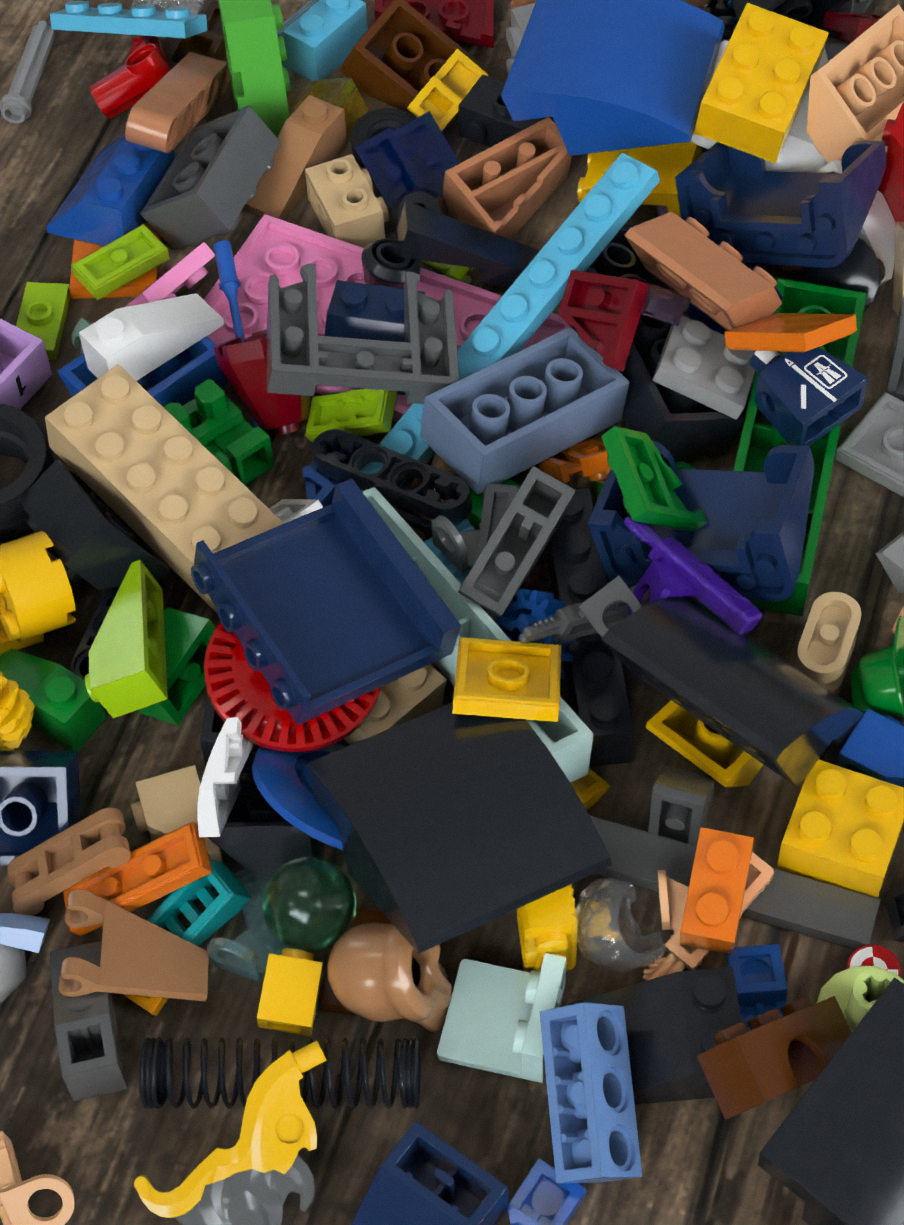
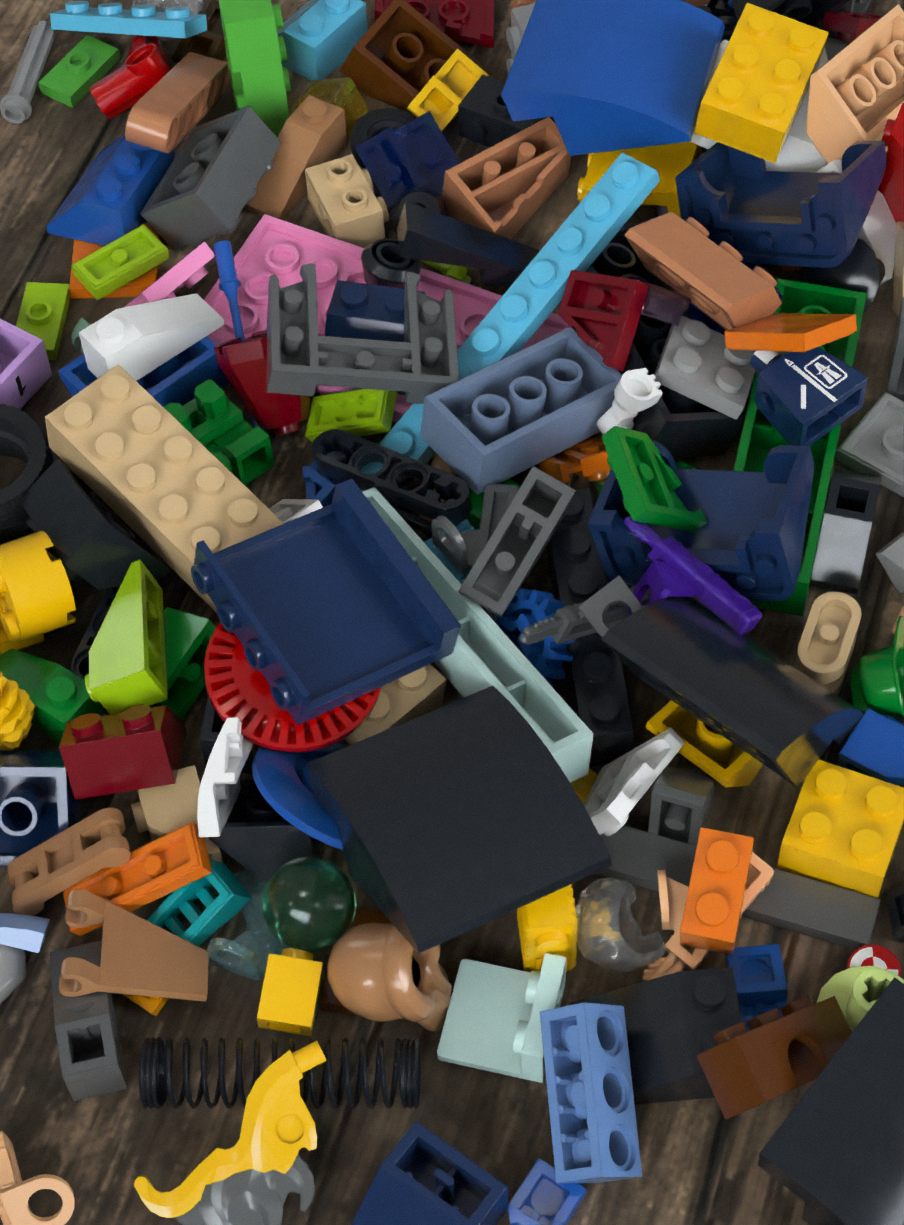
(79, 70): none -> bright green plate
(122, 750): none -> dark red slope
(507, 679): yellow tile -> none
(627, 780): none -> white wing
(632, 394): none -> white piece
(845, 530): none -> black slope

